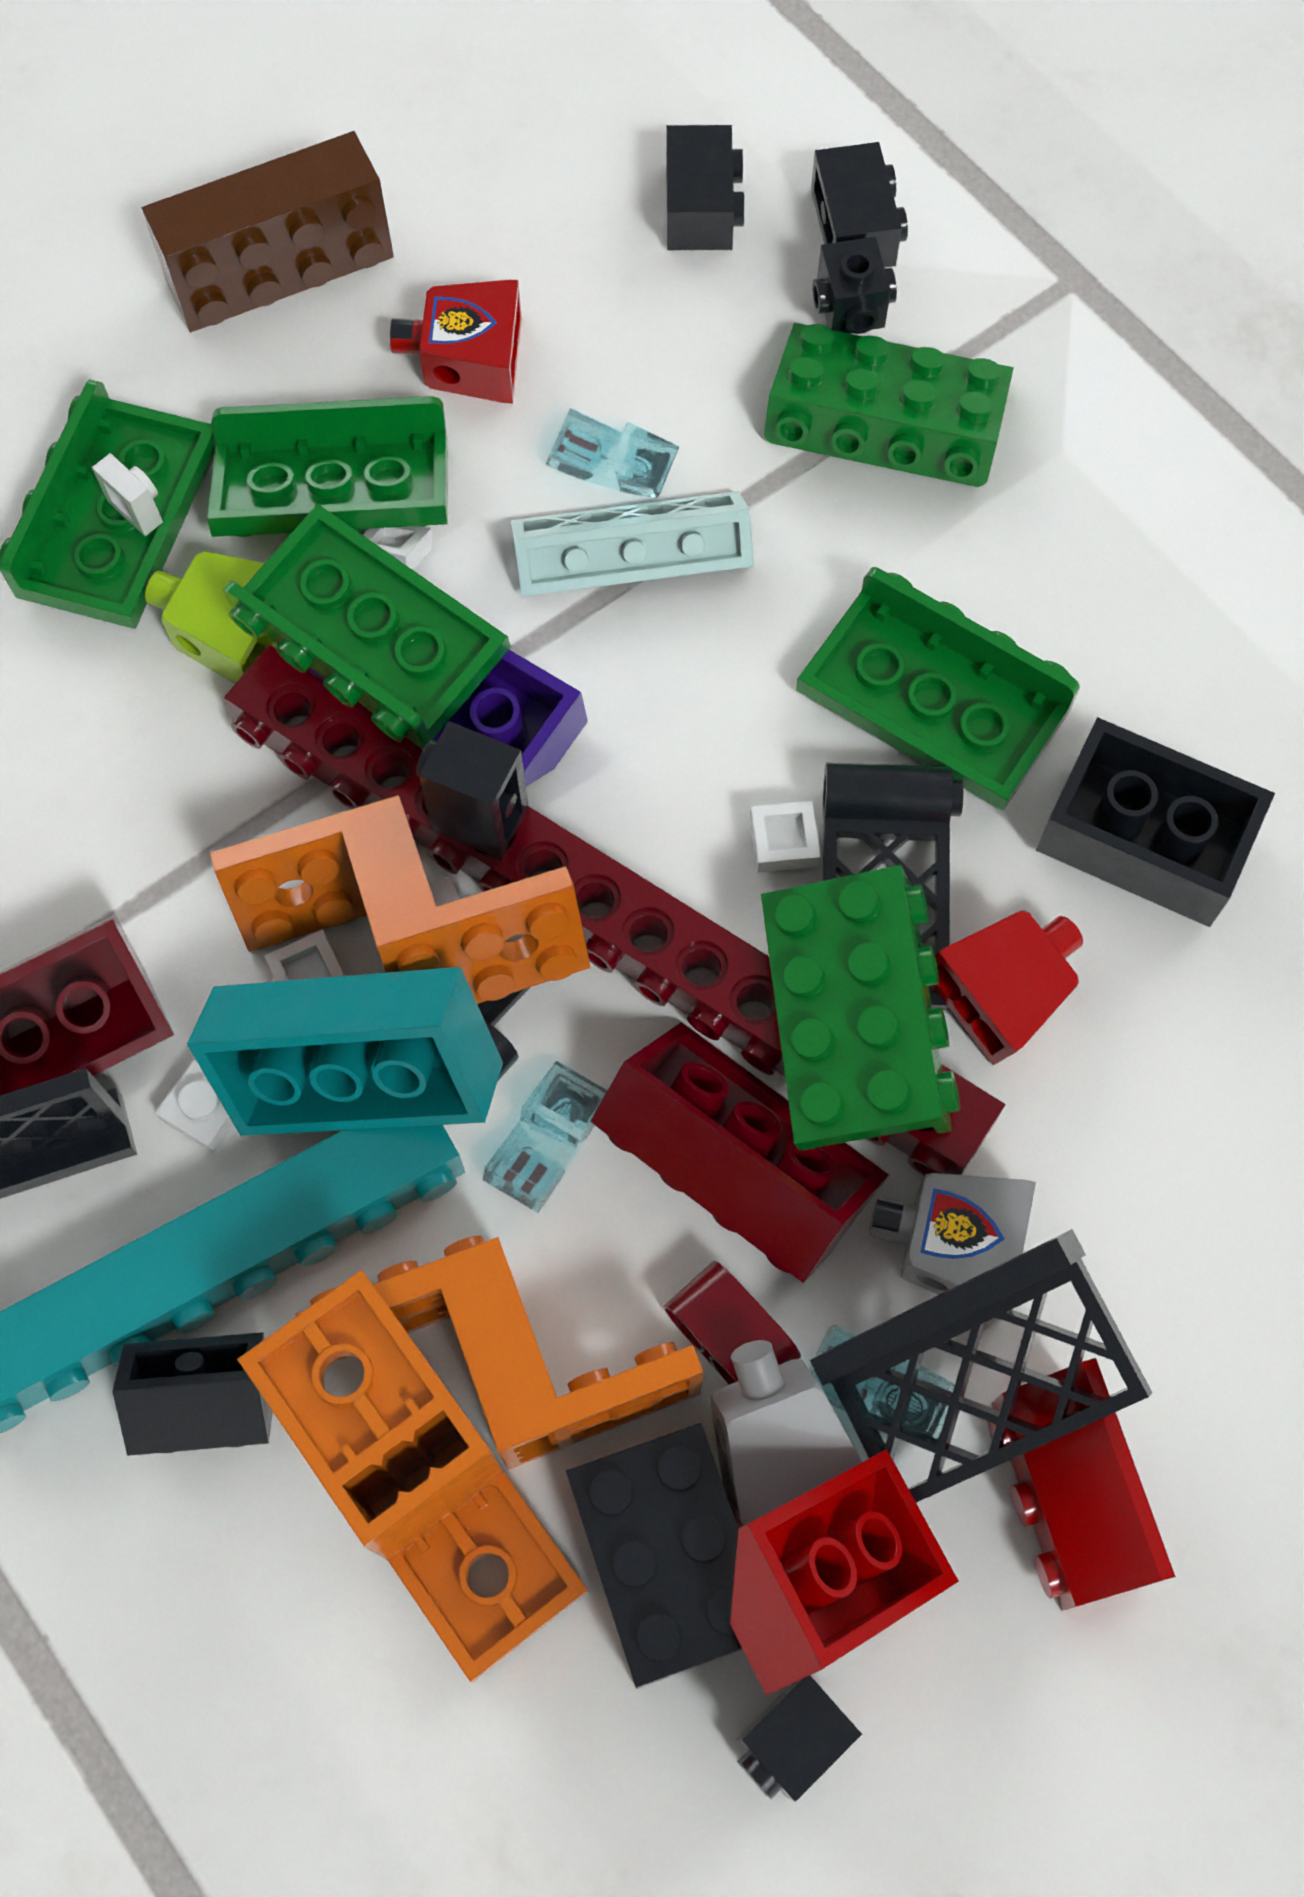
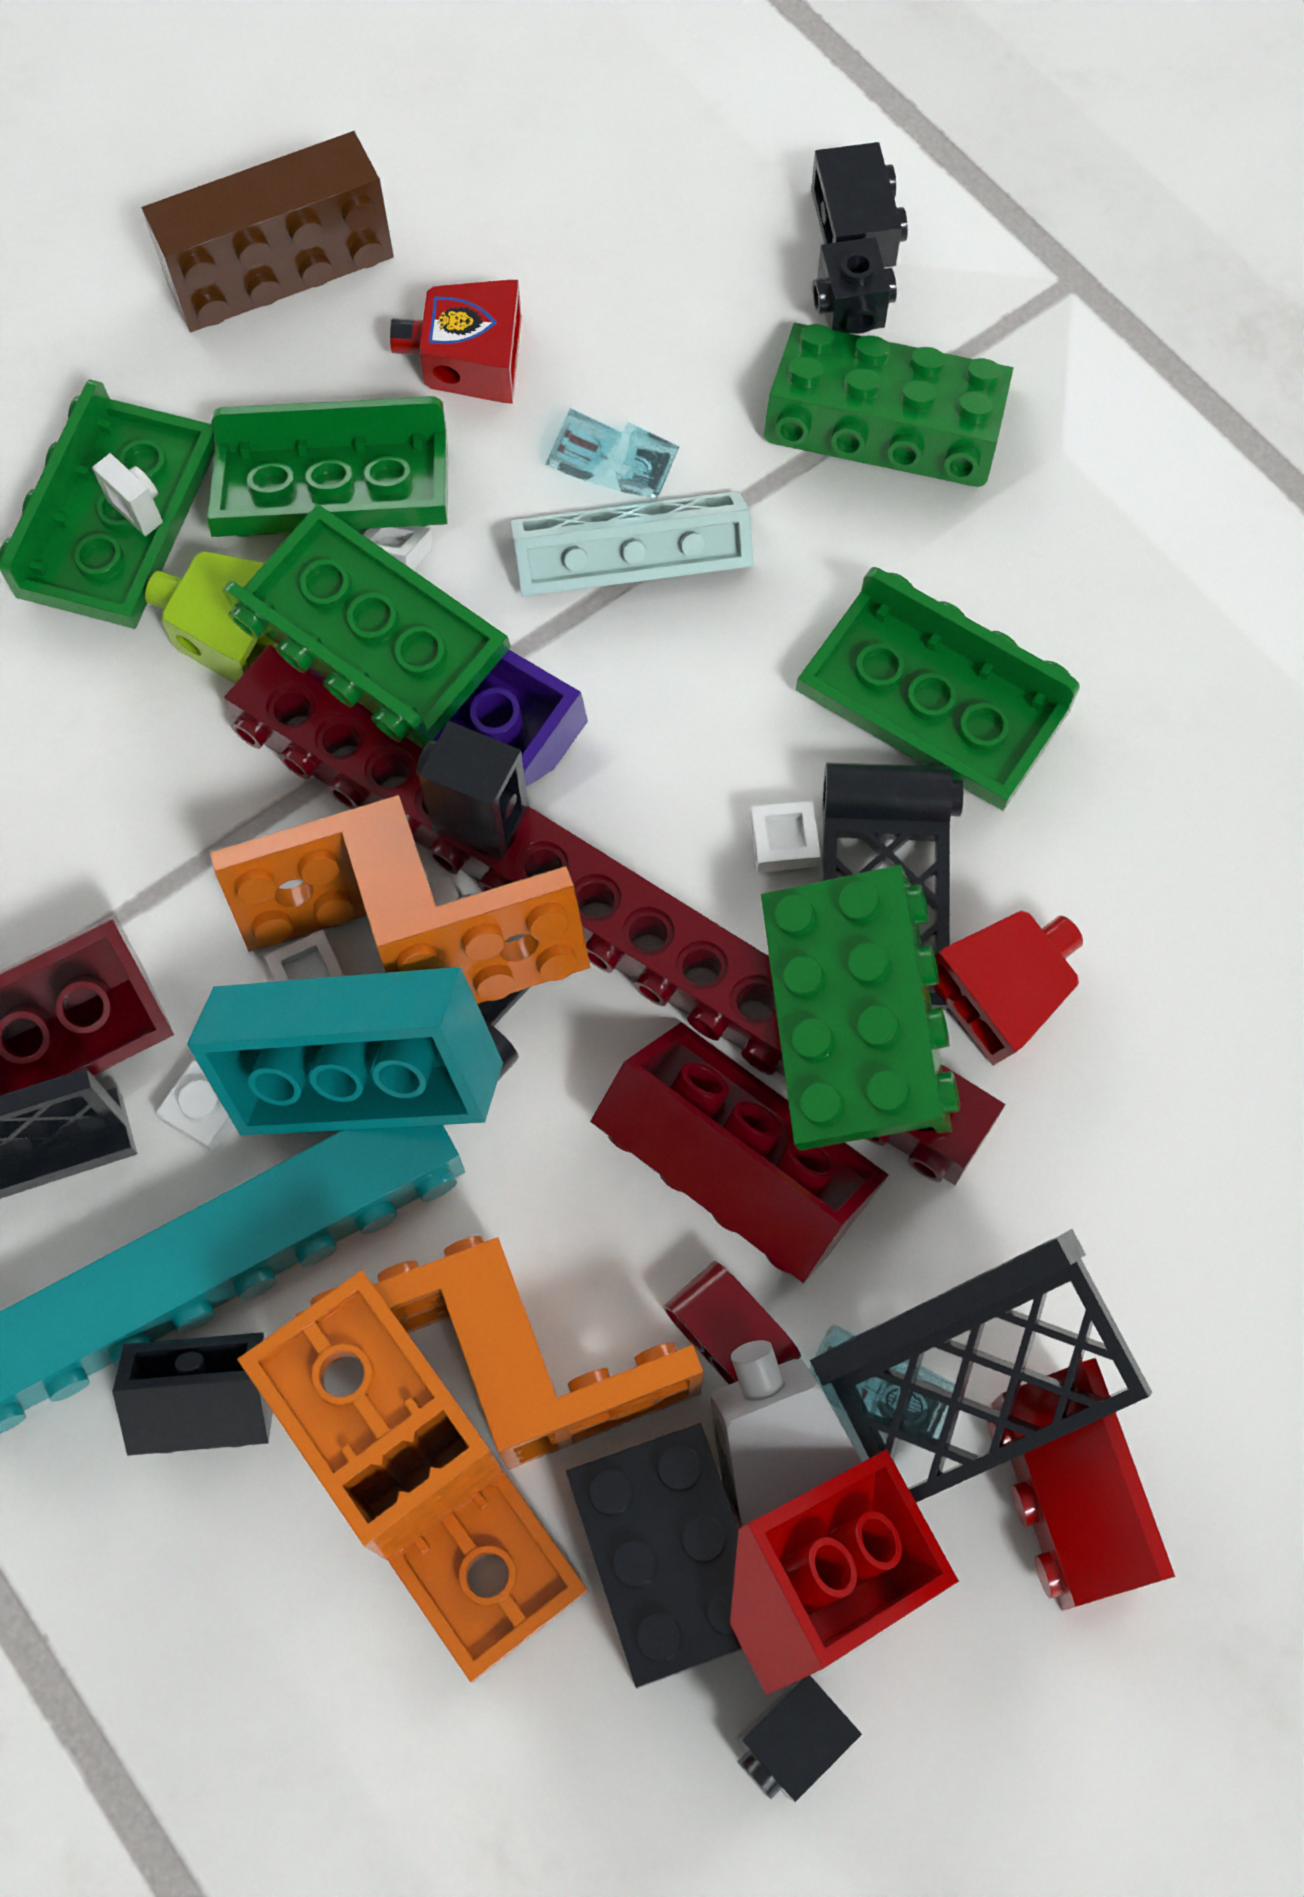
(546, 1137): clear light blue slope -> none
(701, 187): black brick -> none
(956, 1227): light grey torso -> none
(1155, 822): black brick -> none

